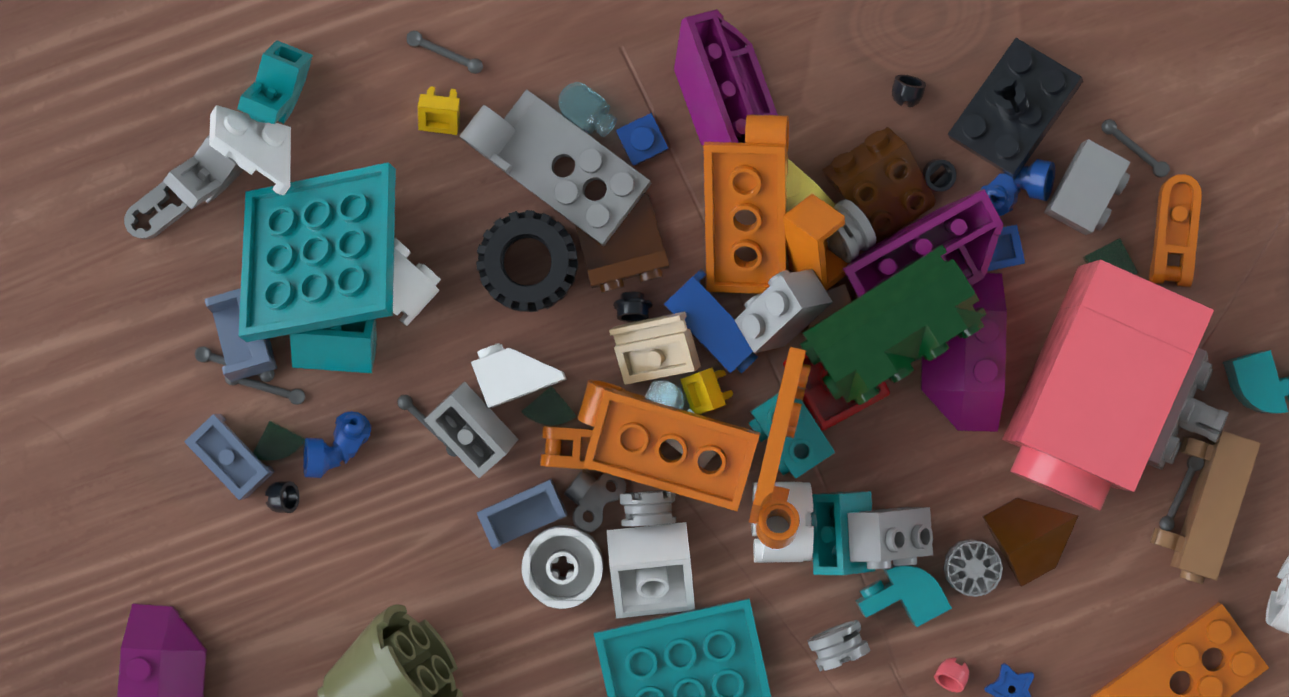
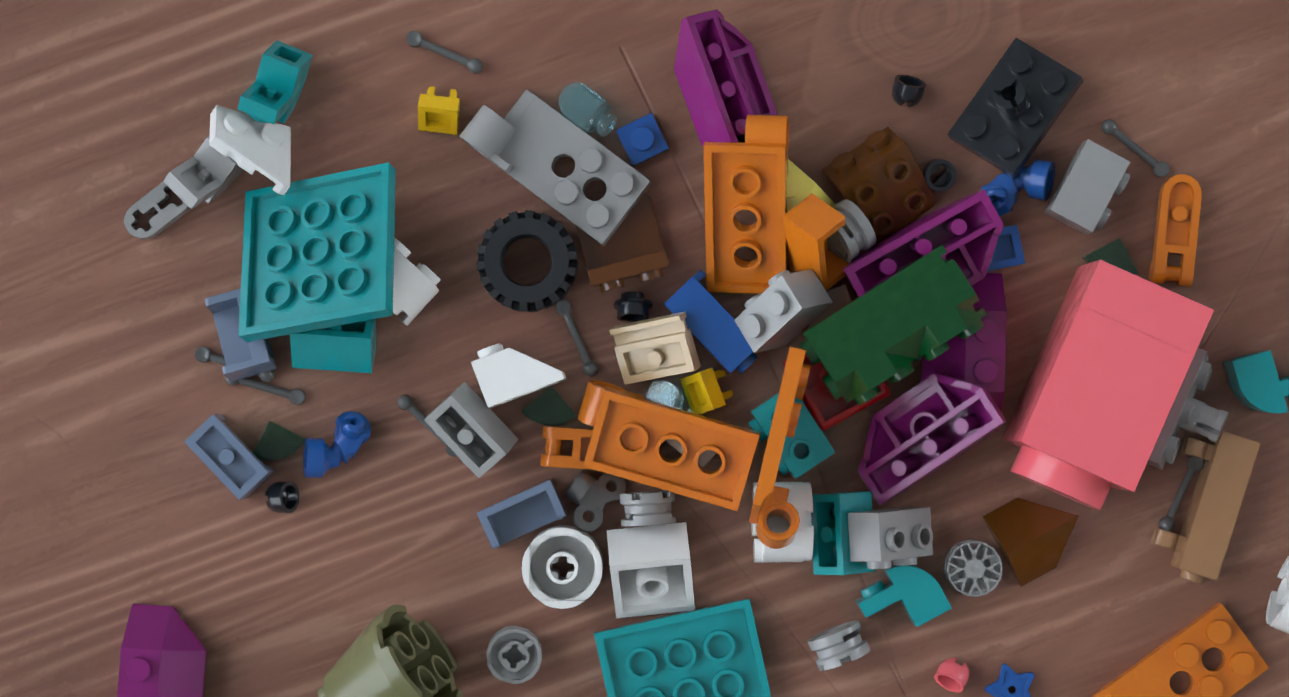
(514, 654): none -> light grey wheel
(564, 307): none -> dark grey hinge
(925, 433): none -> magenta wedge

